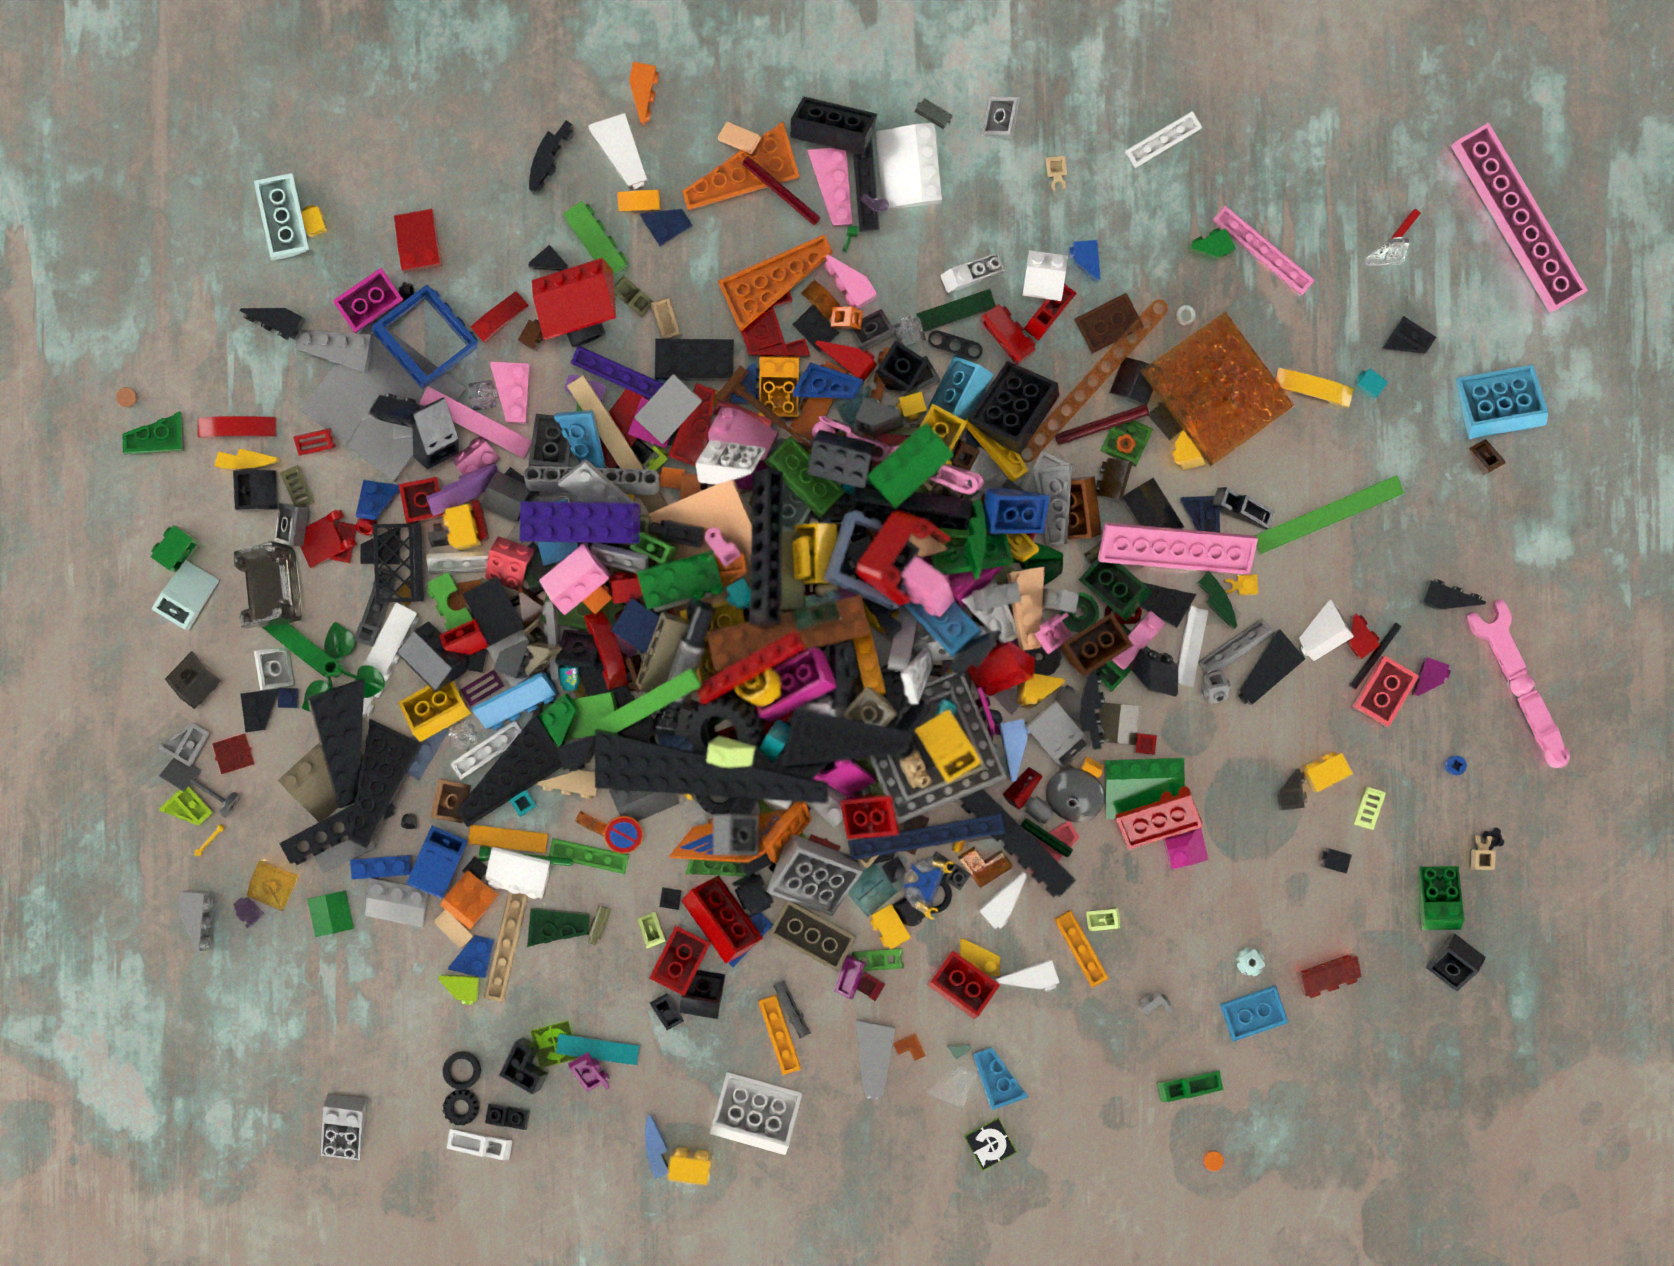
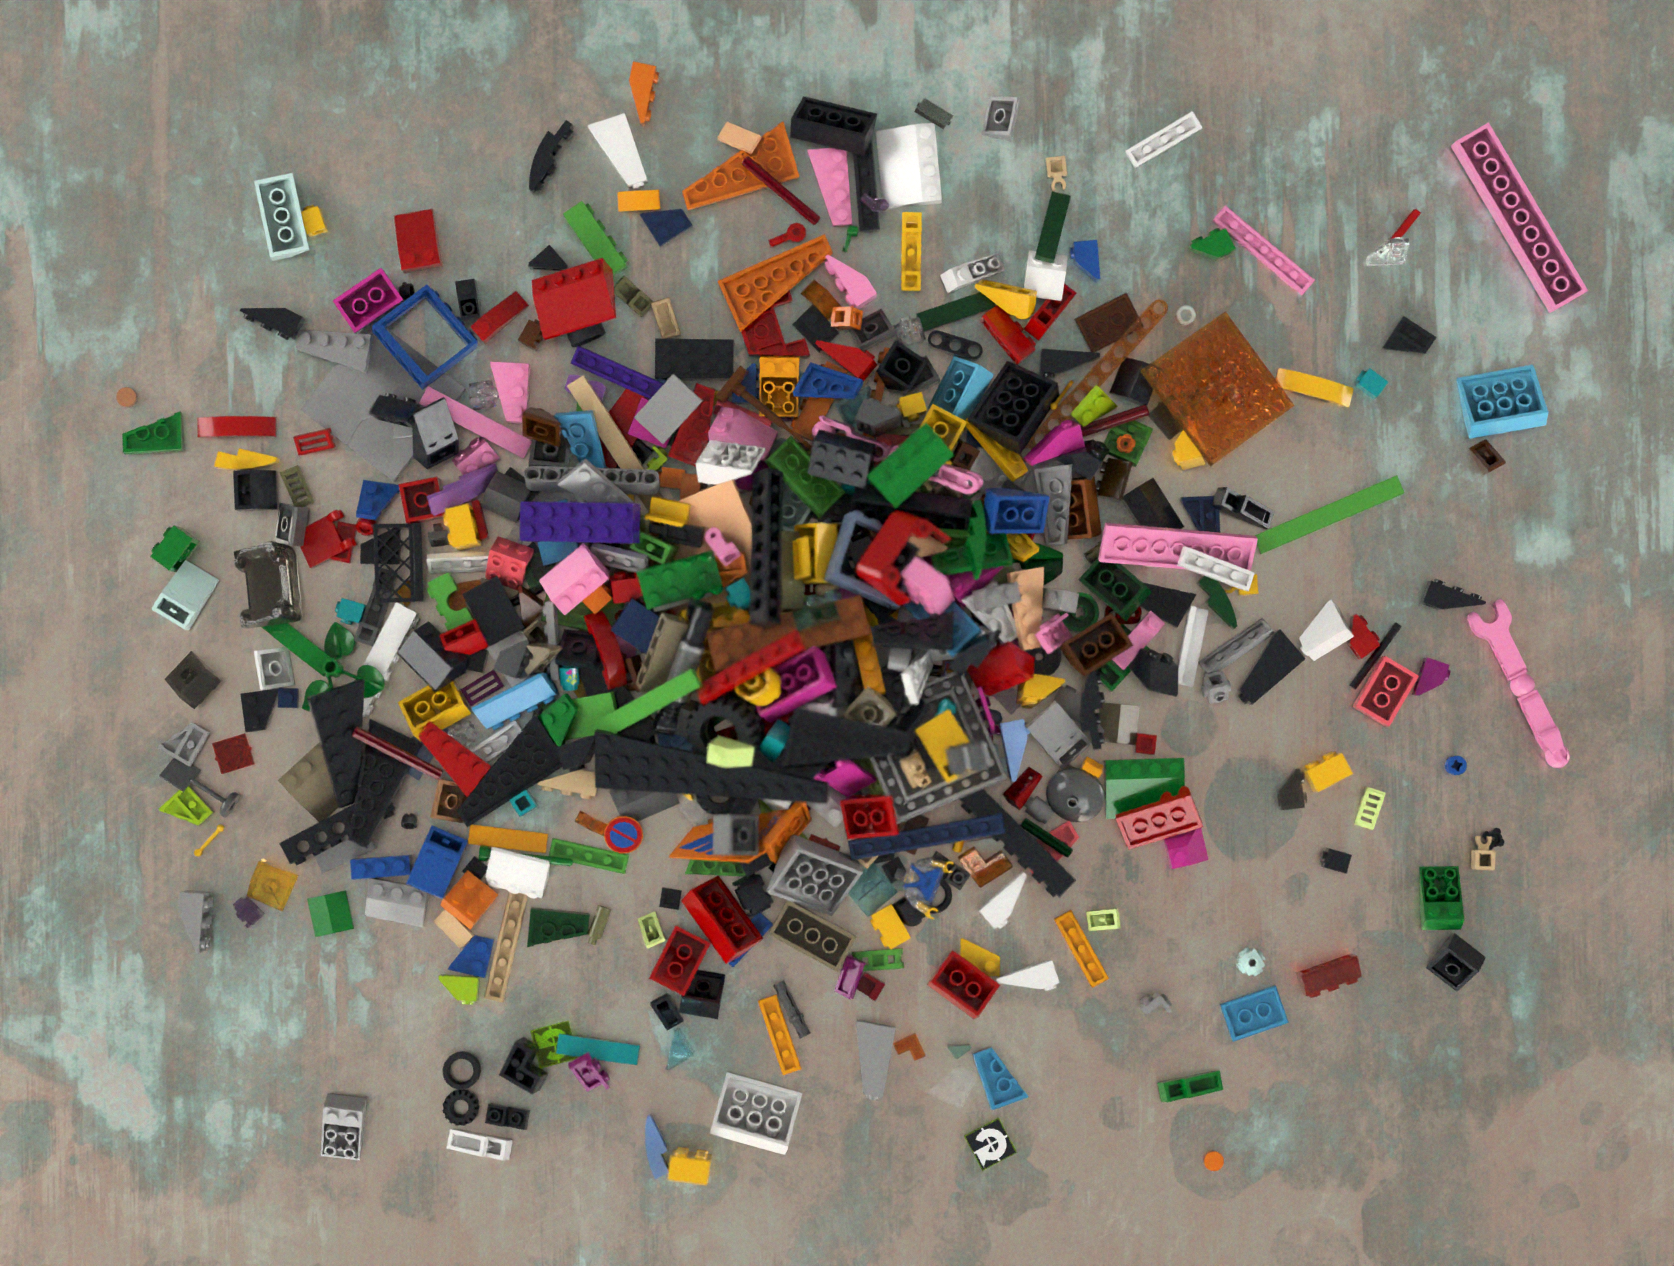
(350, 611): none -> teal brick
(397, 753): none -> dark red axle
(457, 760): none -> red wing
(468, 299): none -> black slope
(541, 426): none -> reddish brown slope
(668, 511): none -> yellow panel
(680, 1050): none -> clear light blue slope
(736, 619): none -> light orange slope
(796, 232): none -> red plate
(911, 251): none -> yellow slope
(925, 633): none -> black wing
(967, 756): none -> dark grey brick
(1010, 298): none -> yellow slope
(1052, 227): none -> dark green tile
(1054, 405): none -> yellow hinge
(1057, 442): none -> dark pink slope
(1061, 361): none -> black slope
(1086, 459): none -> black slope
(1093, 406): none -> lime wing
(1215, 568): none -> white plate

